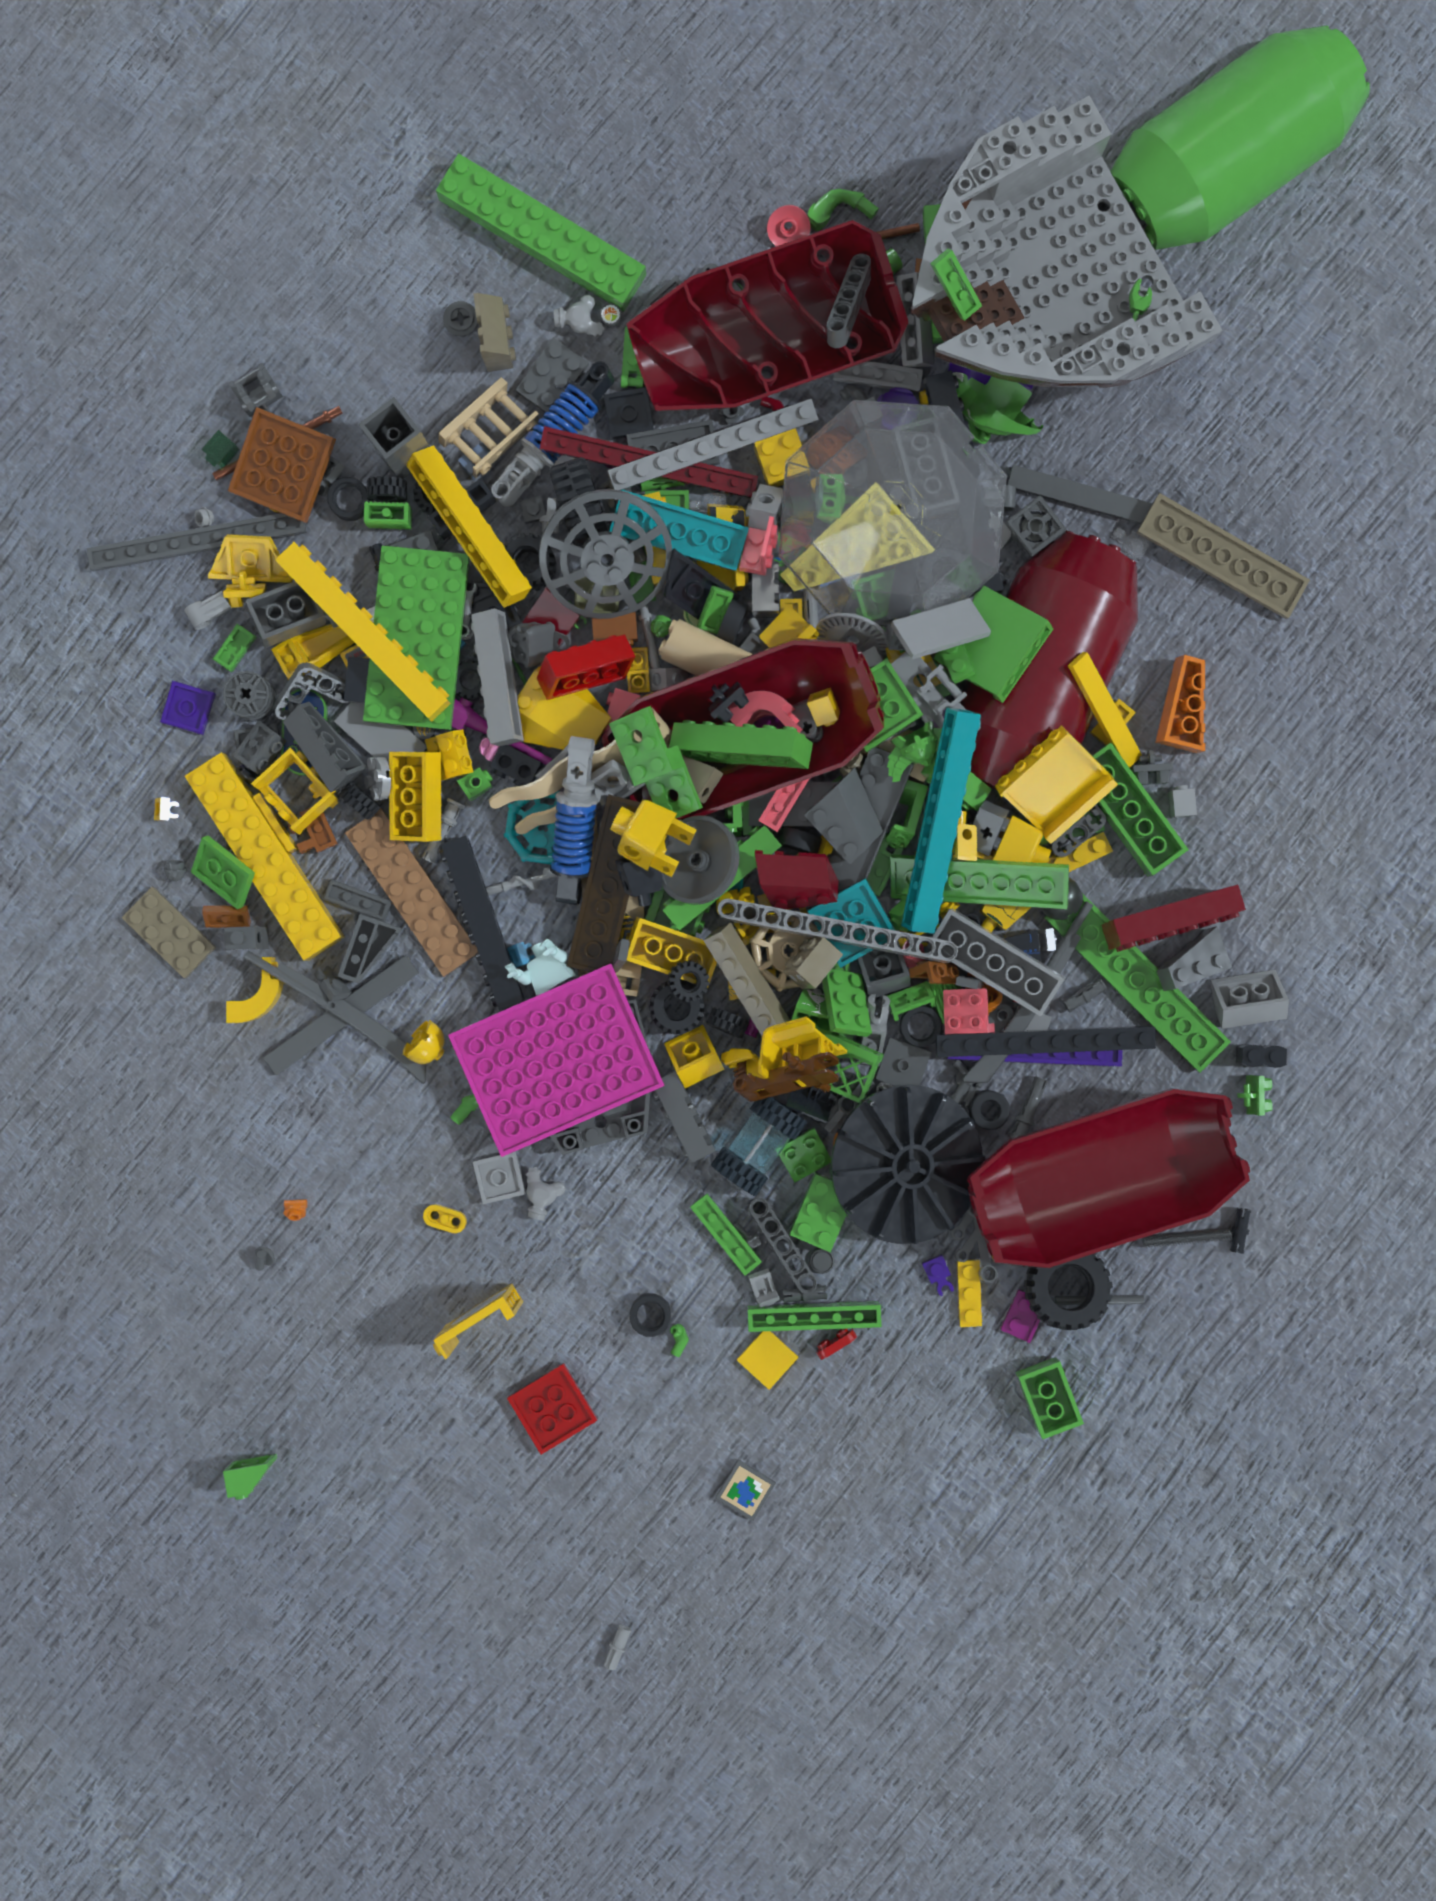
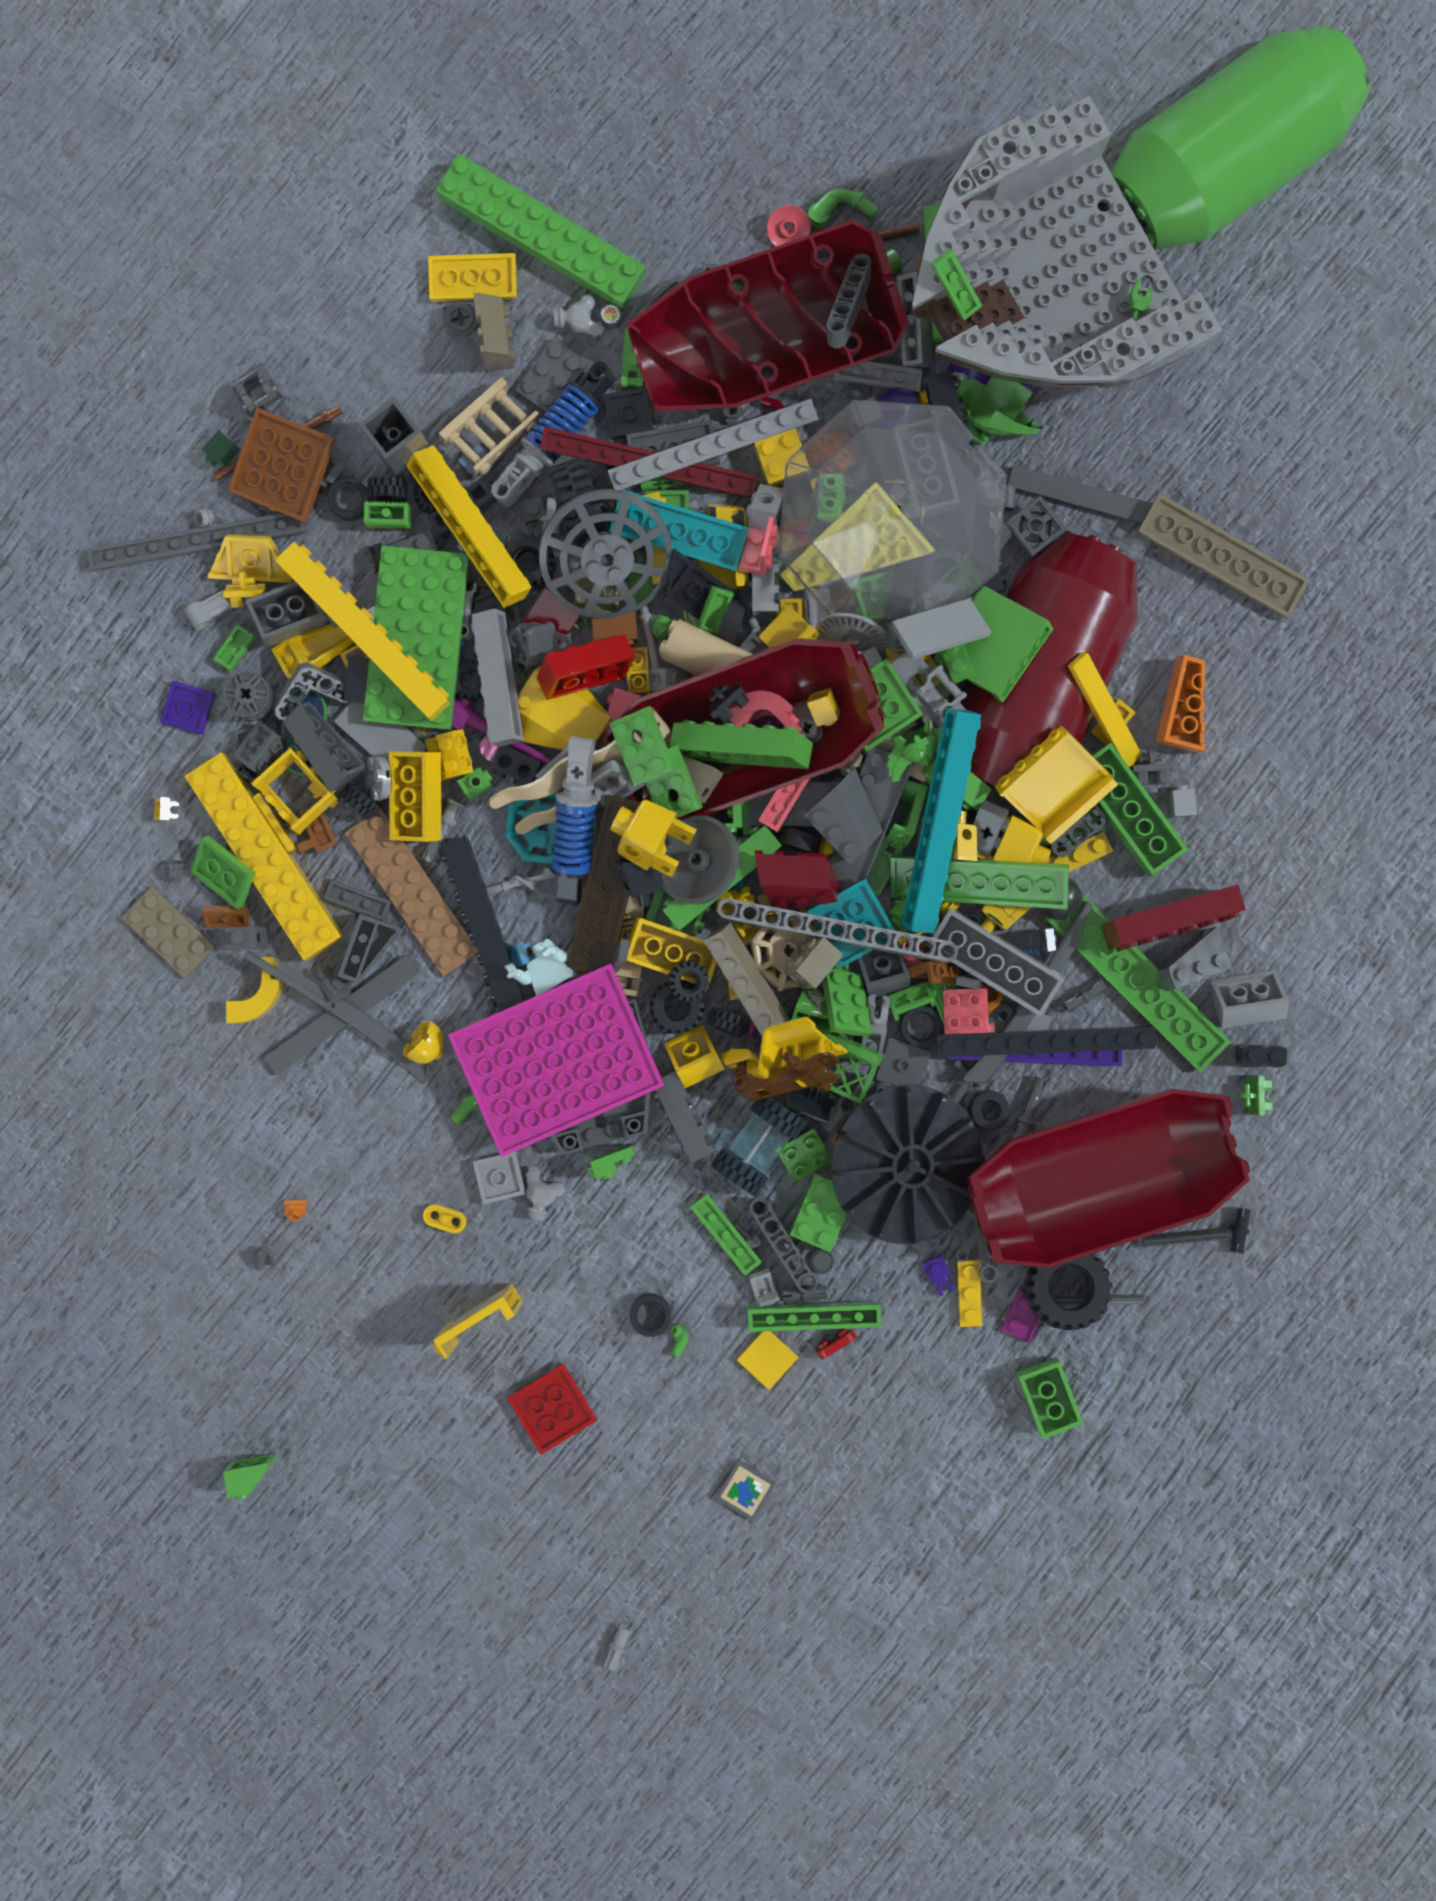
(462, 275): none -> yellow plate
(606, 1164): none -> bright green plate

